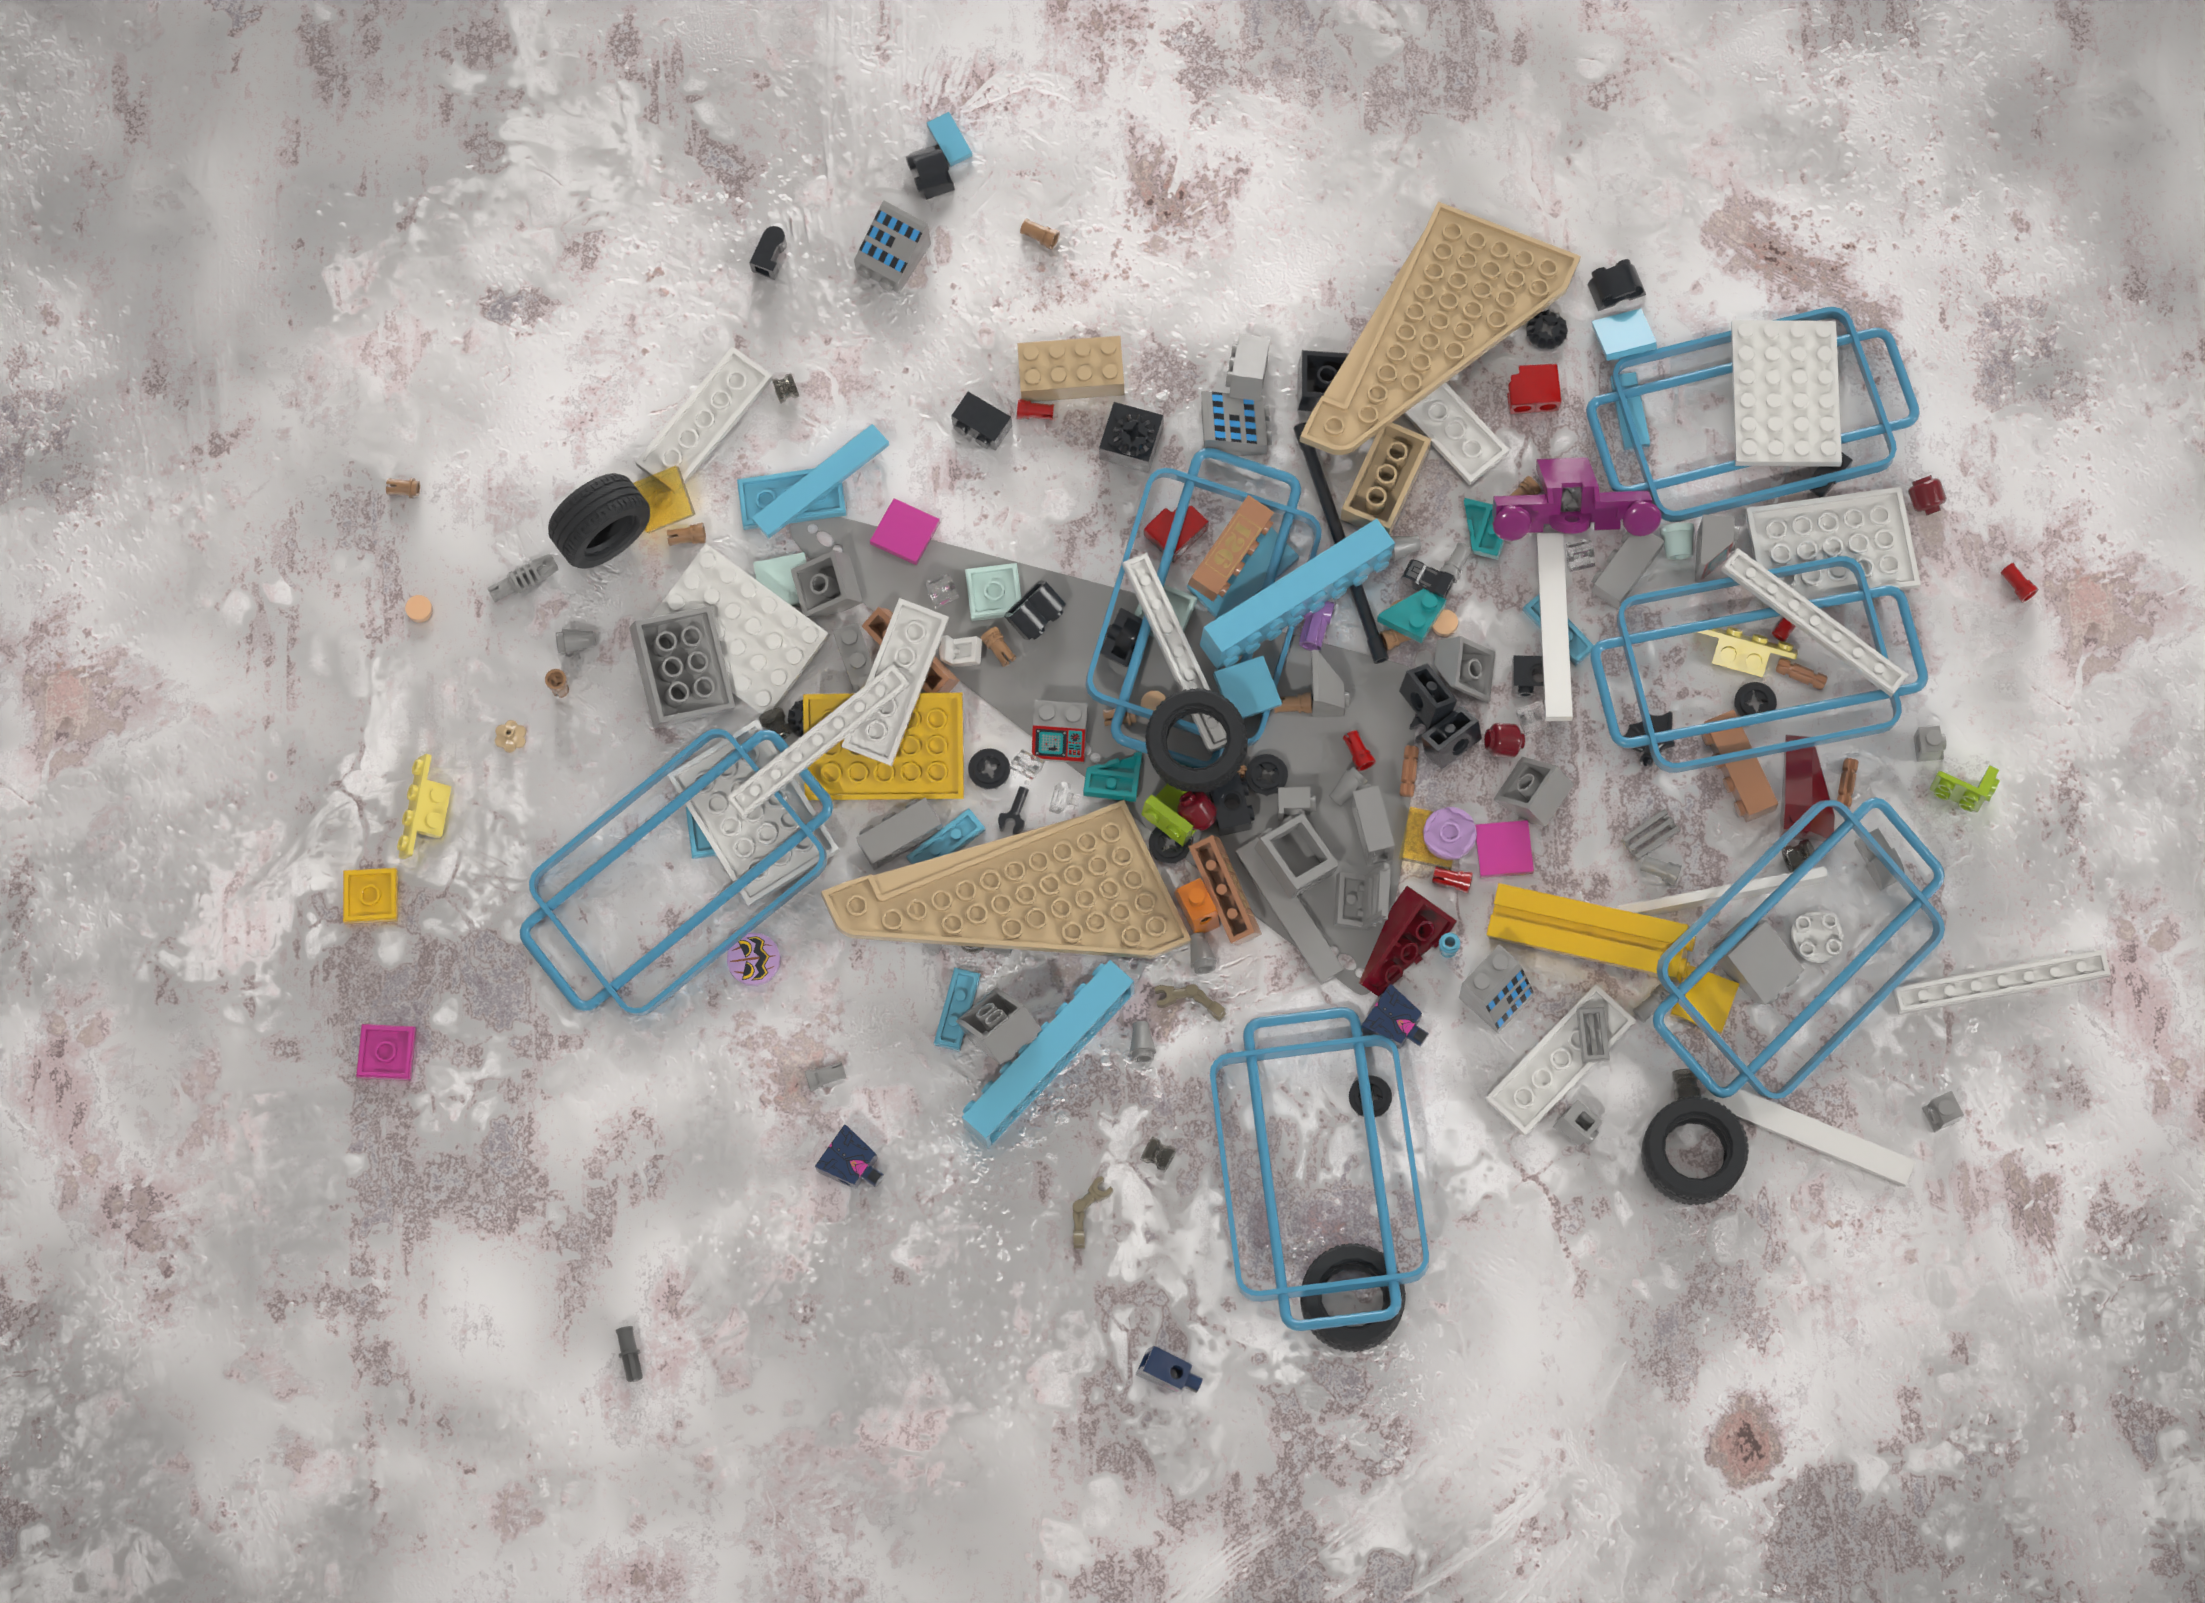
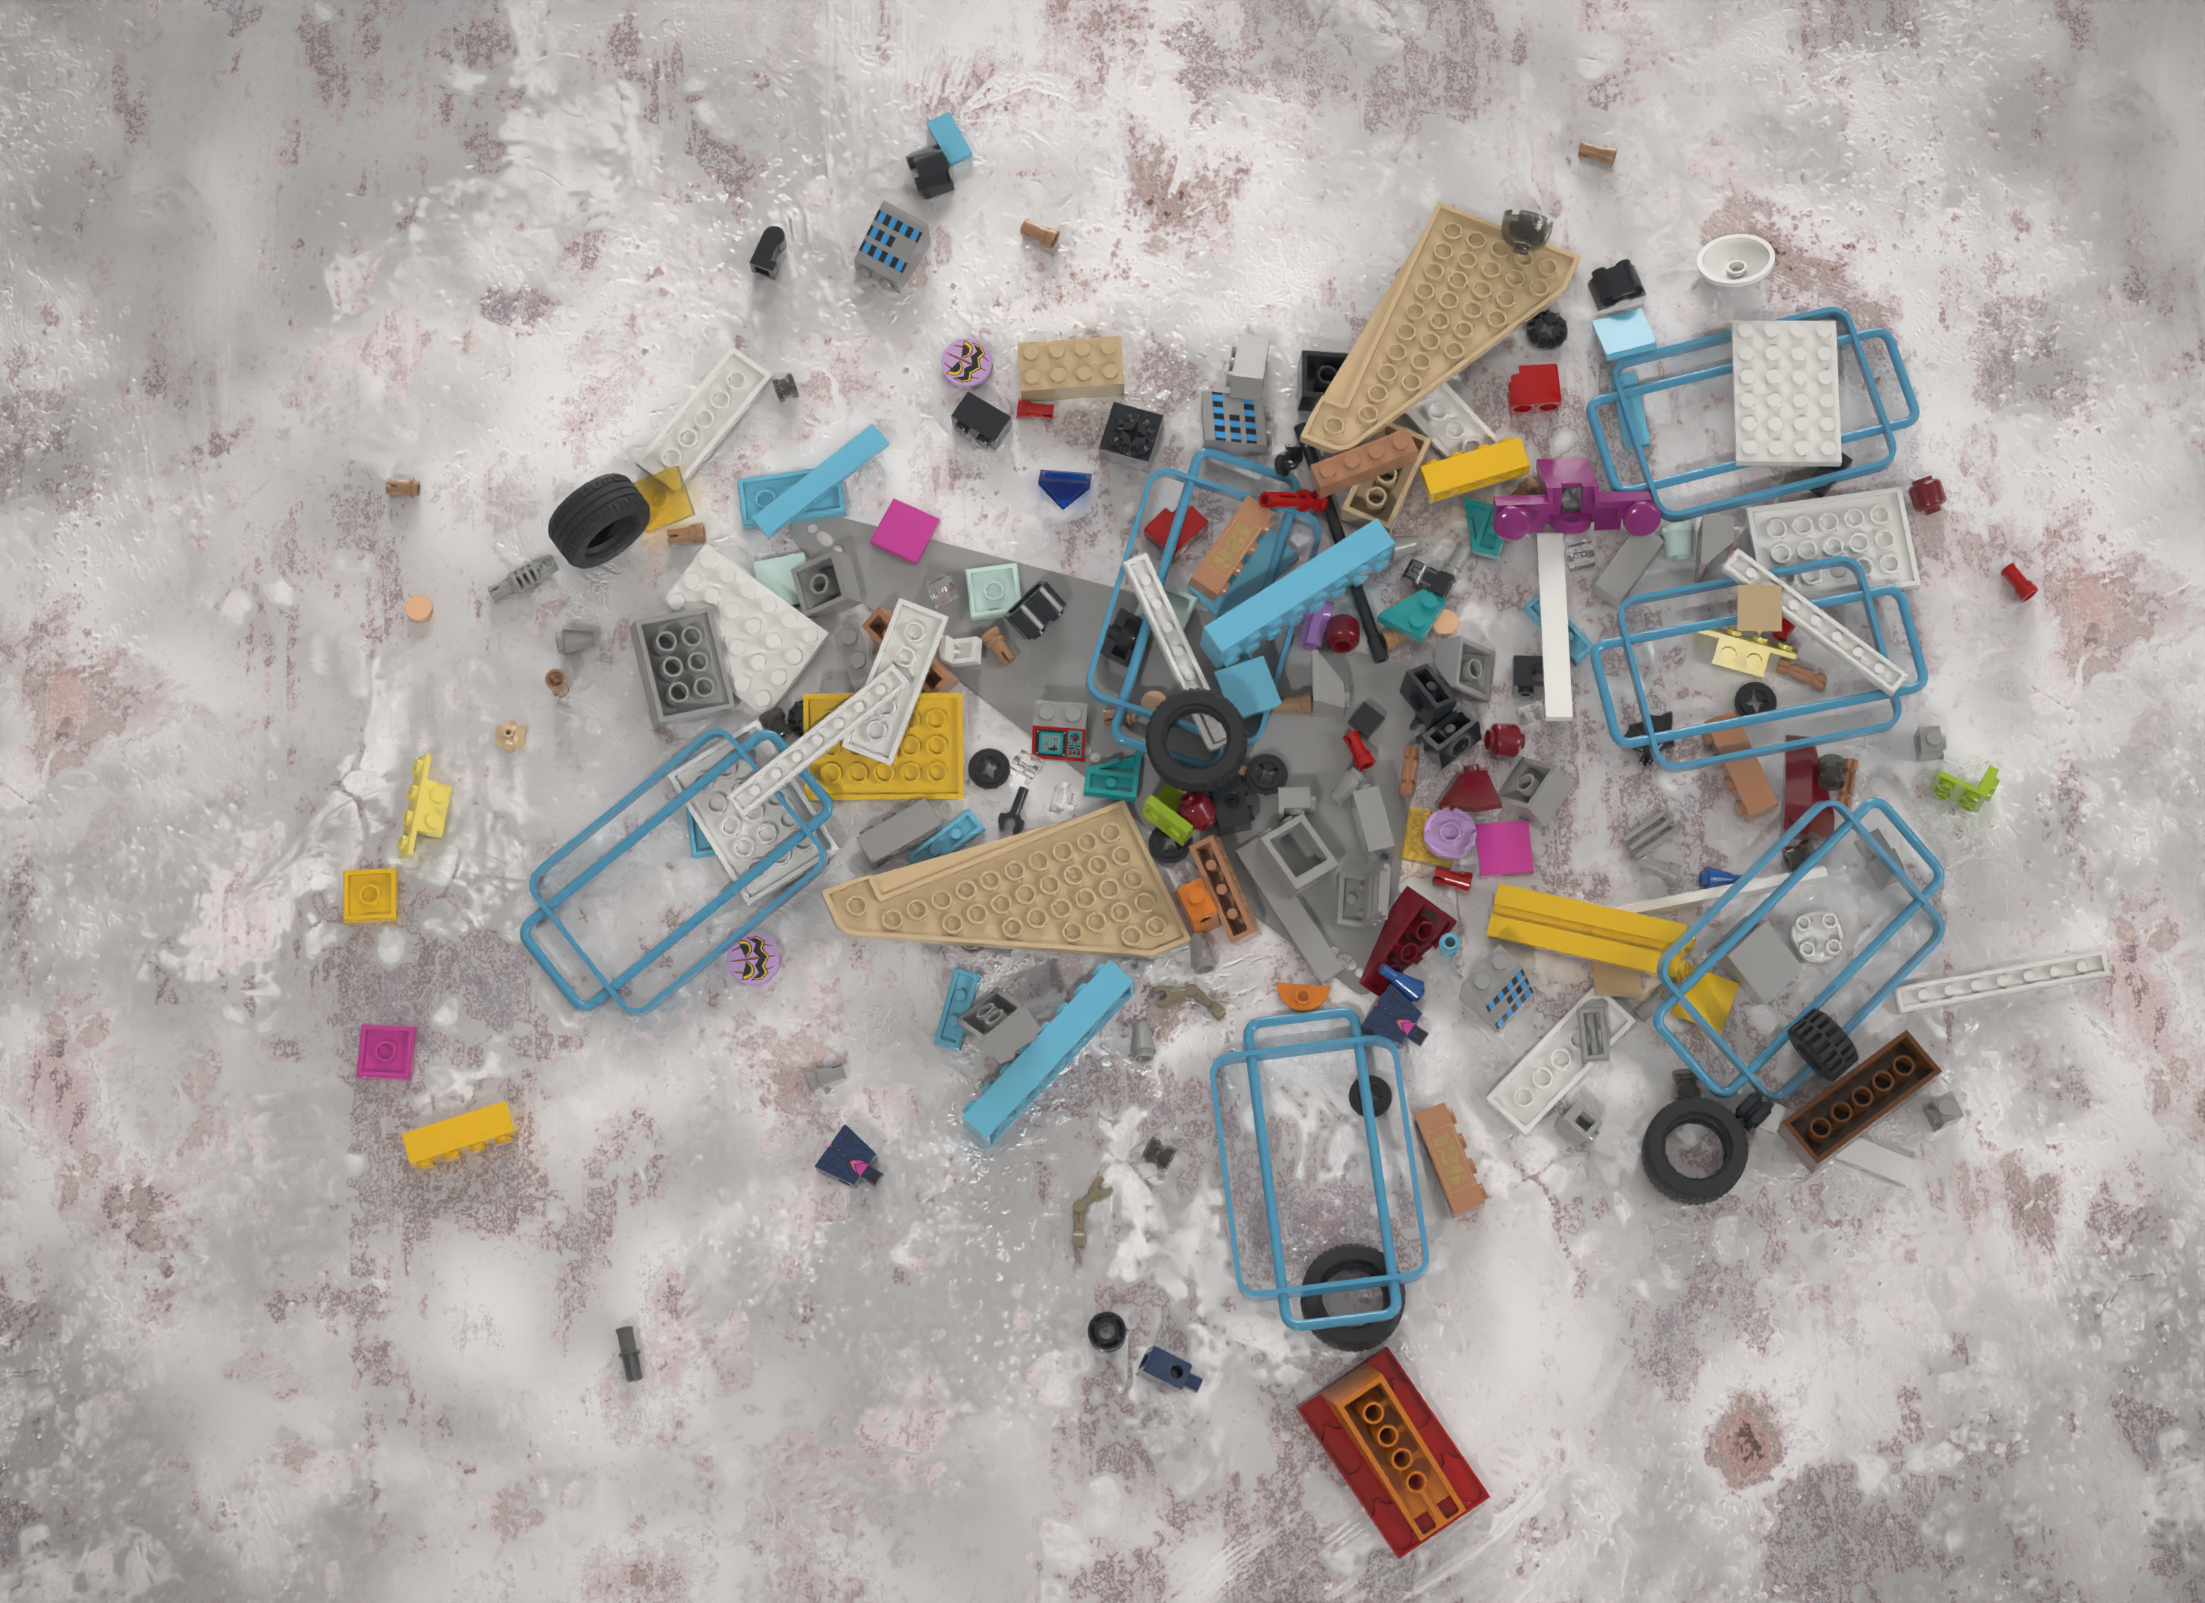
(460, 1135): none -> yellow brick
(967, 363): none -> lavender tile
(1064, 486): none -> clear blue slope
(1107, 1319): none -> black wheel
(1288, 460): none -> black piece
(1301, 996): none -> orange plate
(1302, 500): none -> red pin
(1342, 633): none -> dark red head
(1363, 463): none -> nougat brick
(1366, 720): none -> black tile
(1392, 1452): none -> piece
(1407, 985): none -> blue cone
(1449, 1160): none -> nougat brick
(1469, 791): none -> dark red wedge
(1474, 469): none -> yellow brick
(1525, 231): none -> clear smoke cylinder
(1598, 153): none -> medium nougat pin
(1615, 981): none -> tan piece
(1713, 877): none -> blue cone
(1736, 260): none -> white dish
(1754, 1110): none -> black wheel
(1759, 608): none -> tan piece
(1823, 1044): none -> black tyre
(1831, 773): none -> clear smoke wheel
(1859, 1101): none -> reddish brown brick

